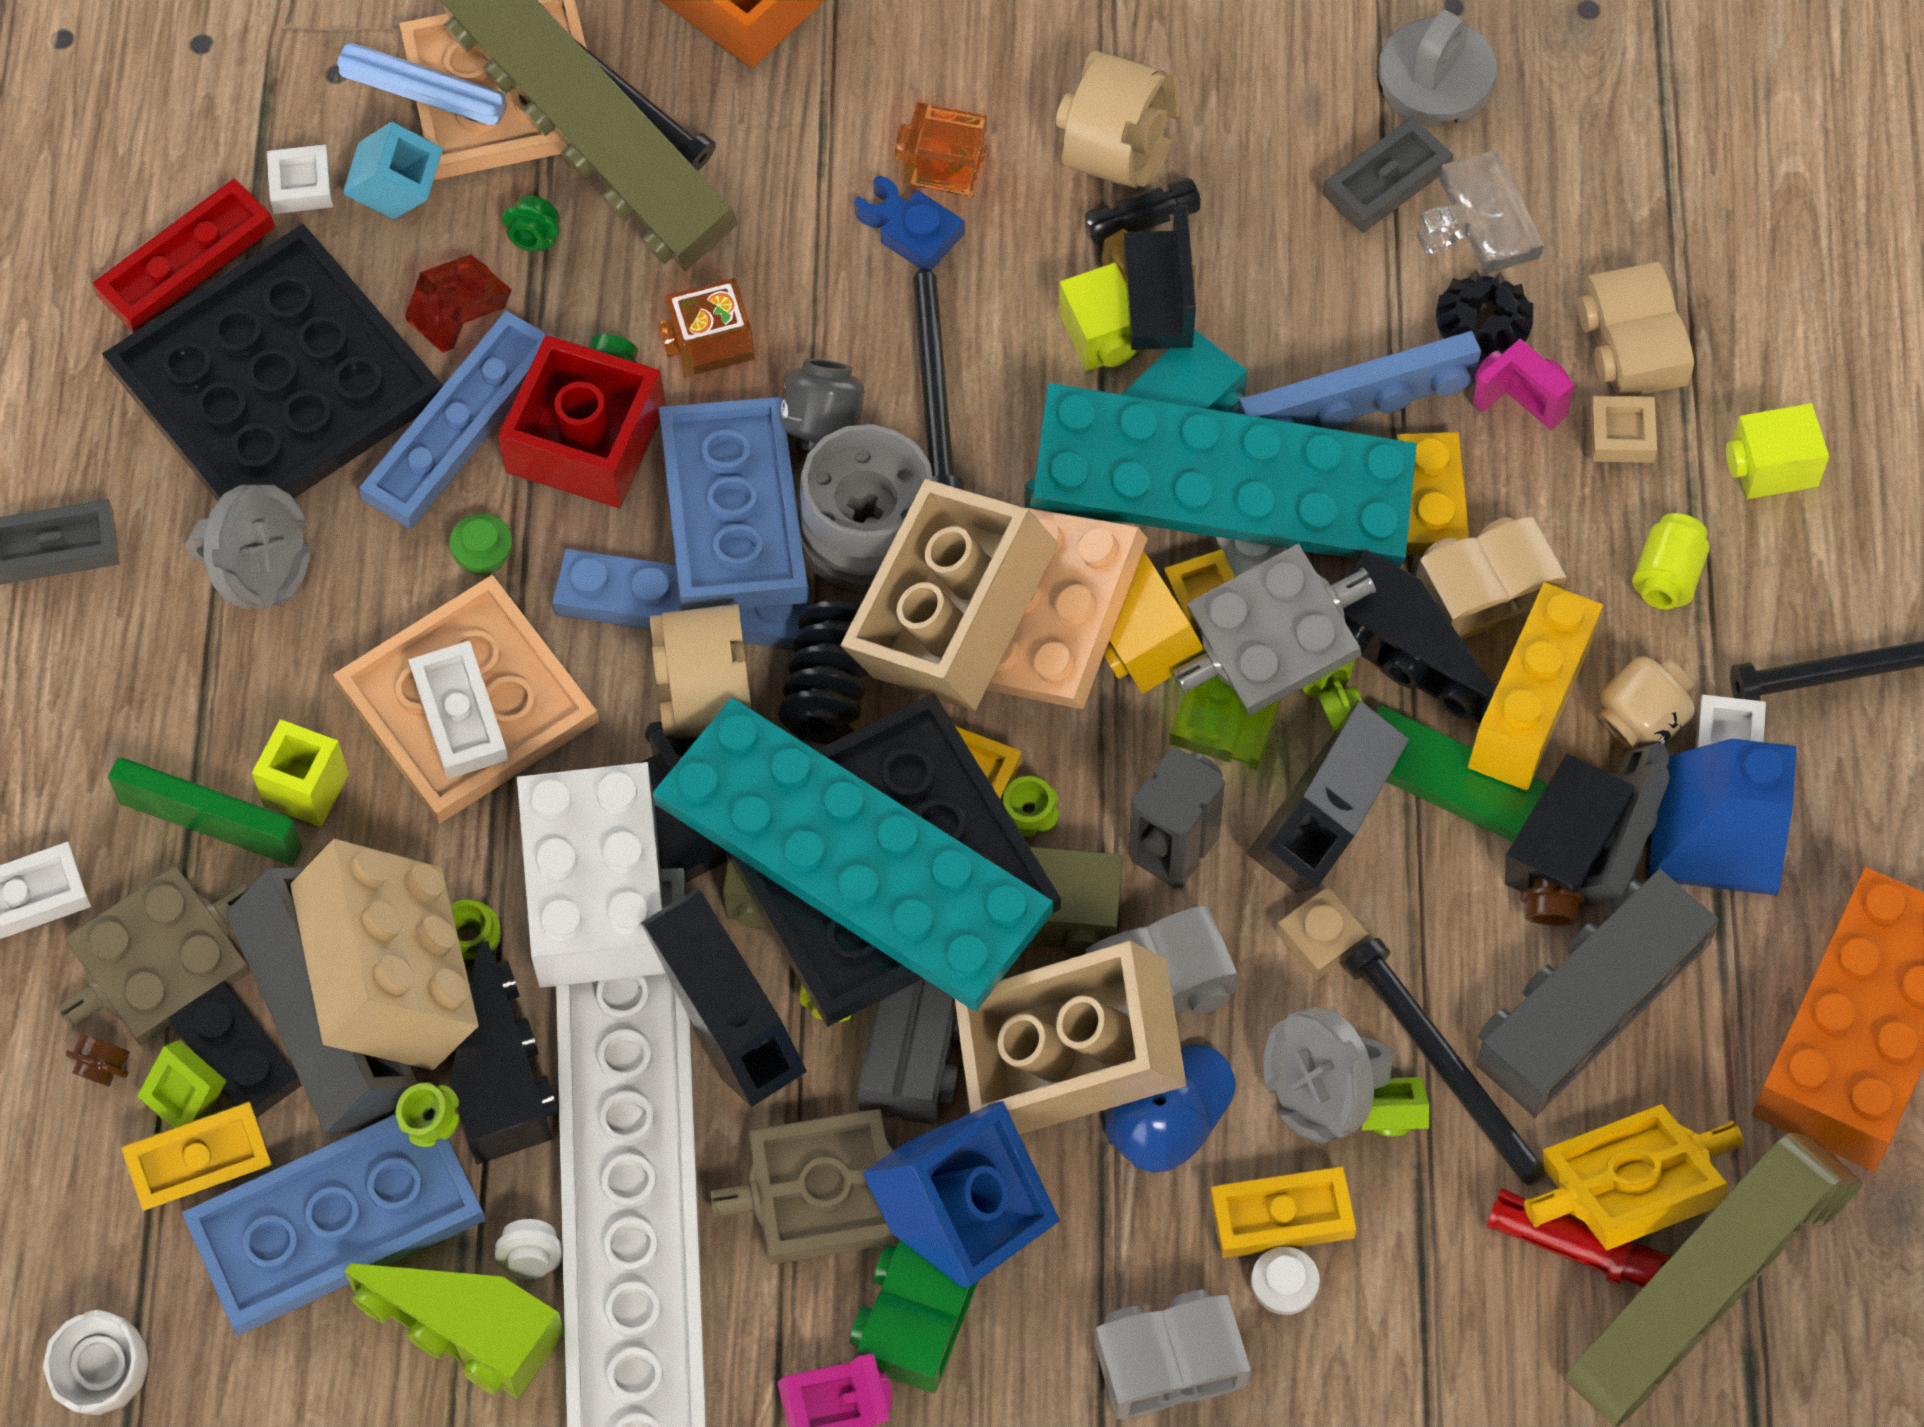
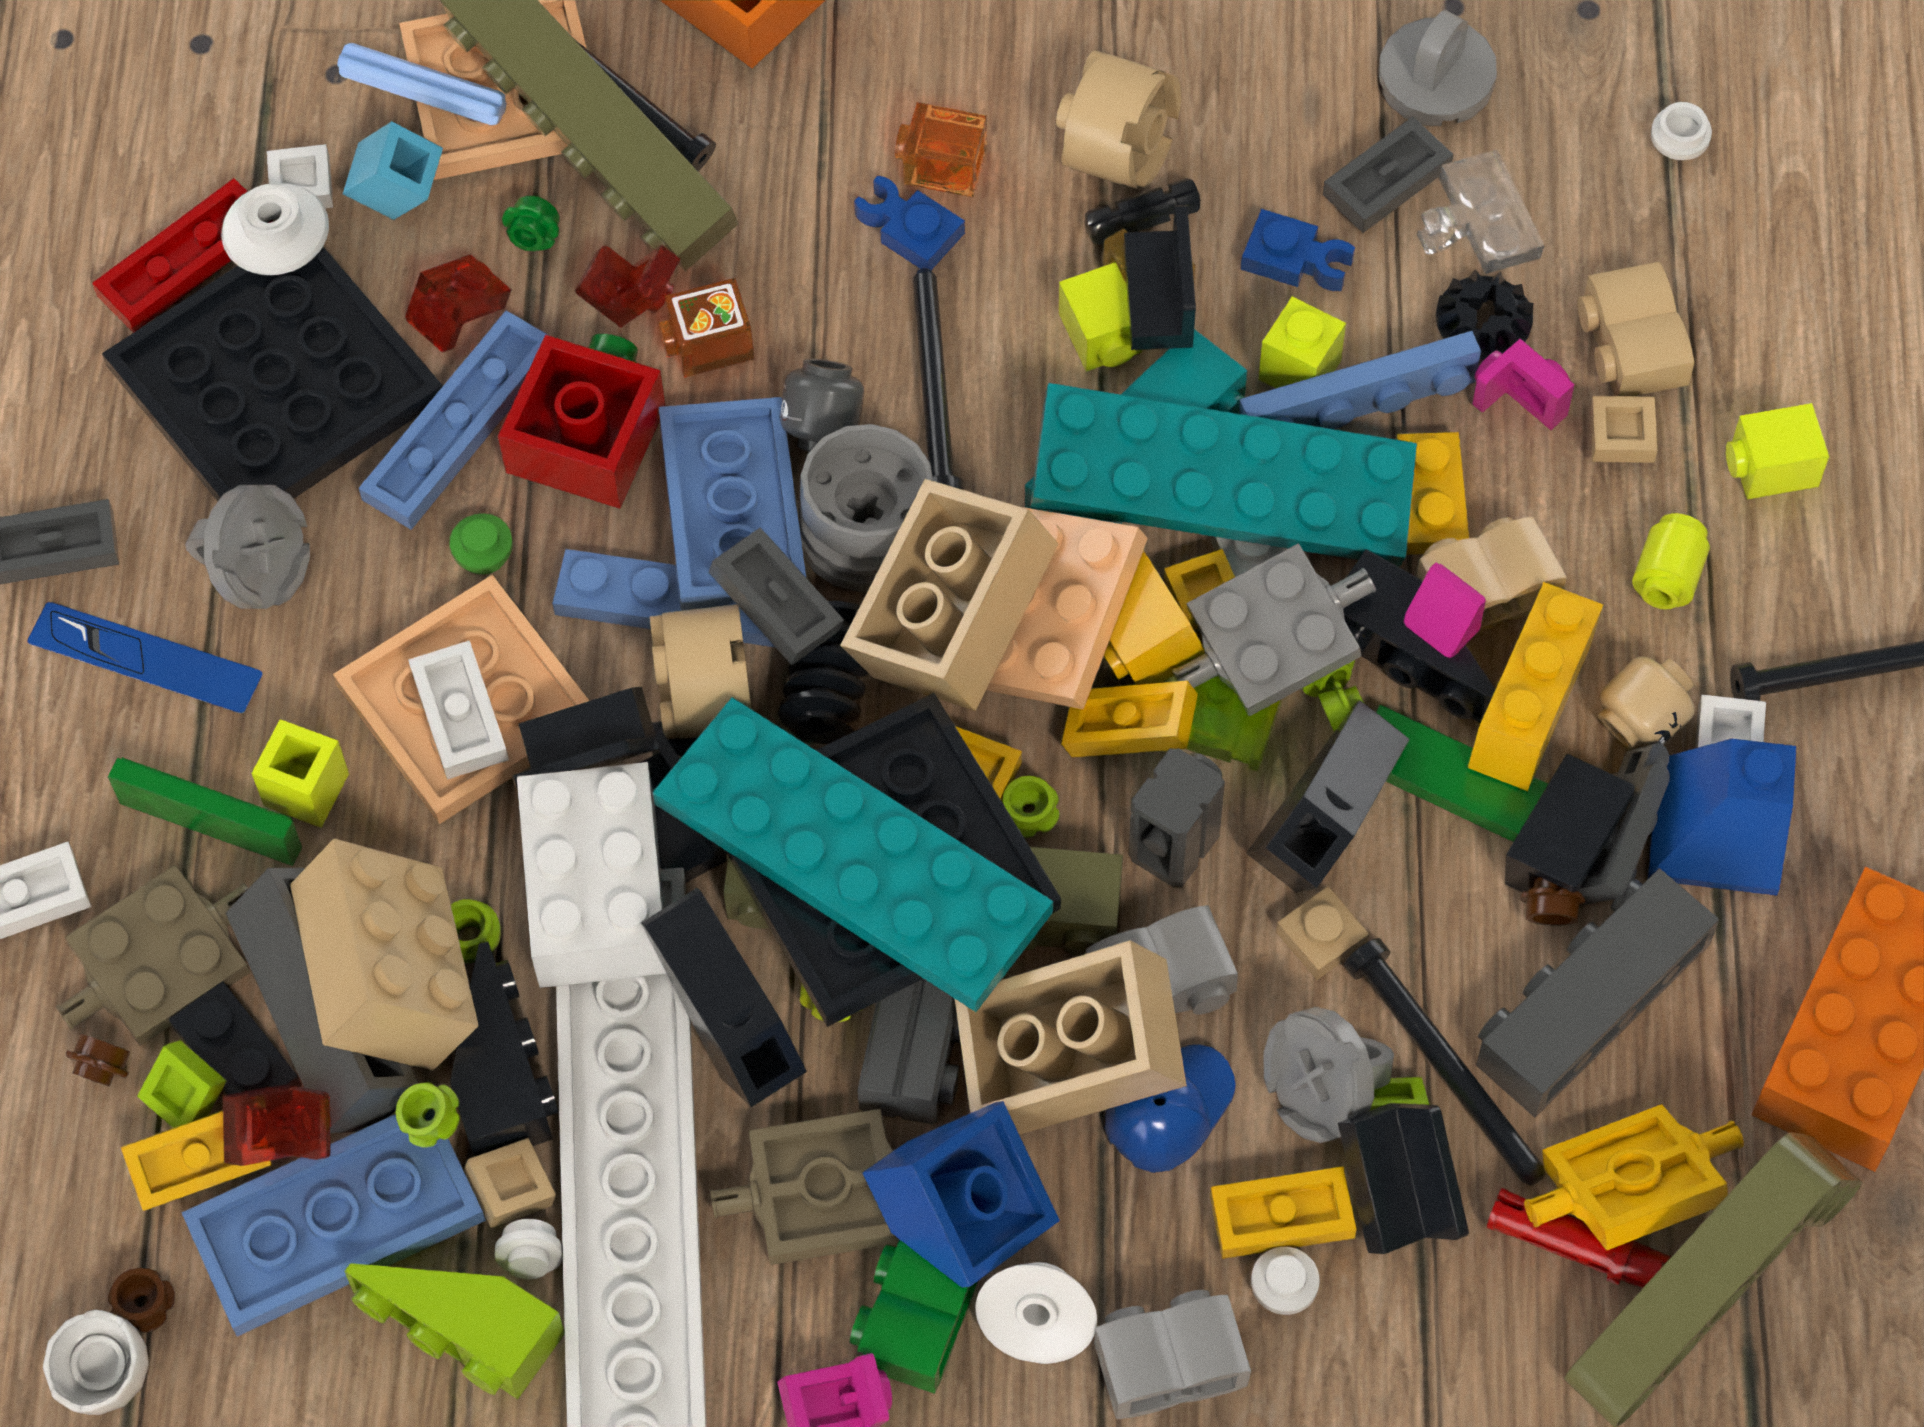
(139, 1283): none -> reddish brown plate
(145, 657): none -> blue sticker
(276, 245): none -> white piece
(276, 1125): none -> clear red bracket
(509, 1182): none -> tan plate
(589, 734): none -> black panel
(625, 289): none -> clear red bracket
(775, 596): none -> dark grey plate
(1036, 1313): none -> white piece
(1131, 720): none -> yellow plate
(1289, 247): none -> blue plate
(1301, 345): none -> neon yellow brick
(1403, 1176): none -> black panel
(1445, 611): none -> dark pink slope
(1681, 131): none -> white plate

